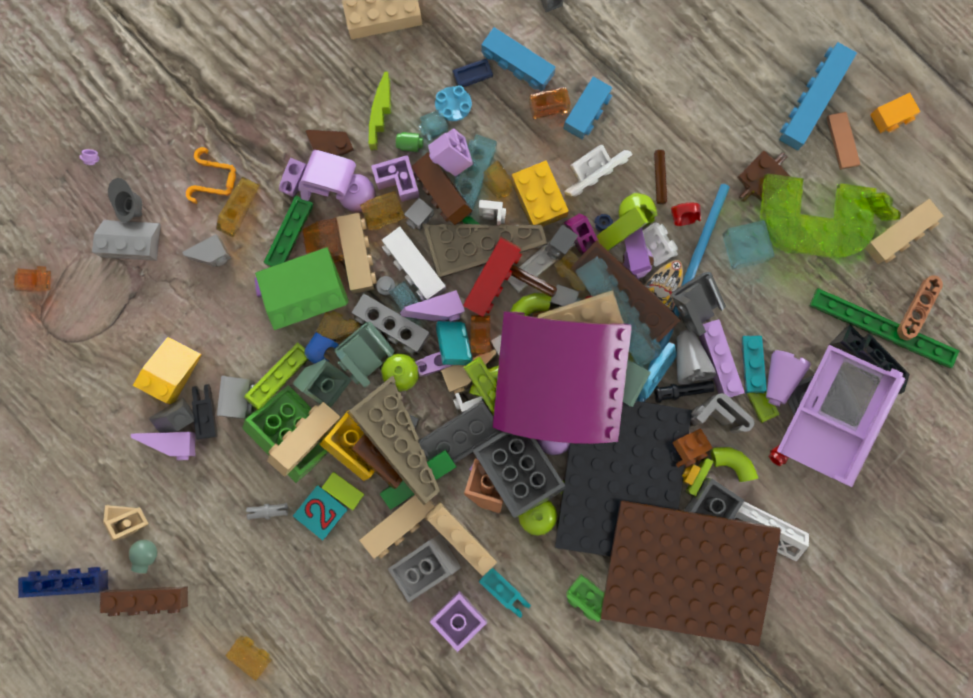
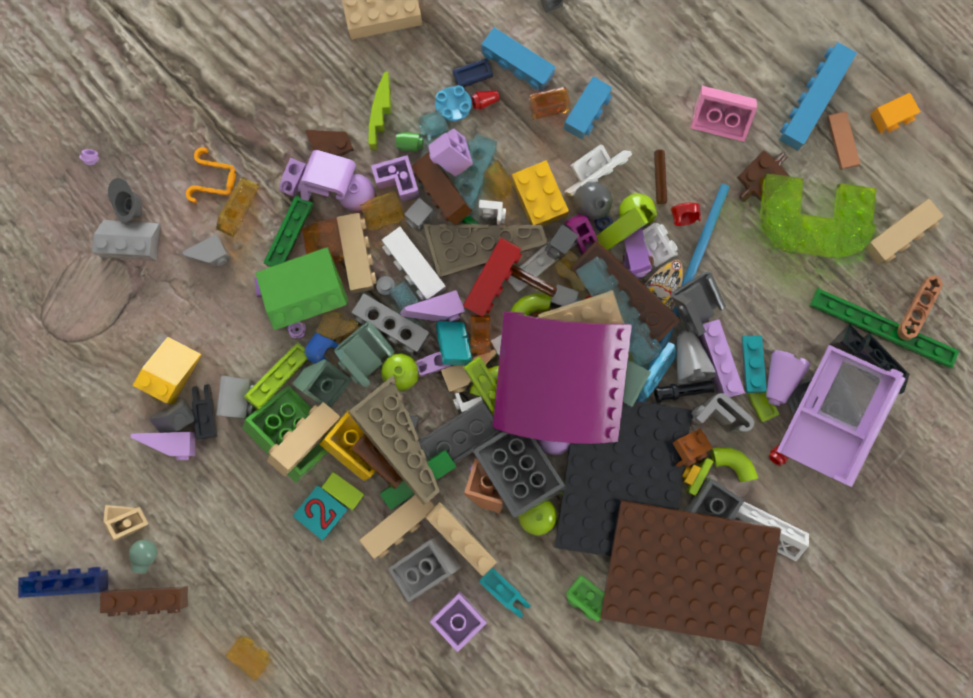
(32, 280): clear orange brick -> none
(267, 511): light grey pin -> none
(297, 334): none -> lavender plate
(484, 99): none -> red cone
(593, 200): none -> dark grey cylinder
(723, 113): none -> bright pink slope
(748, 244): clear light blue brick -> none
(882, 206): clear neon green slope -> none

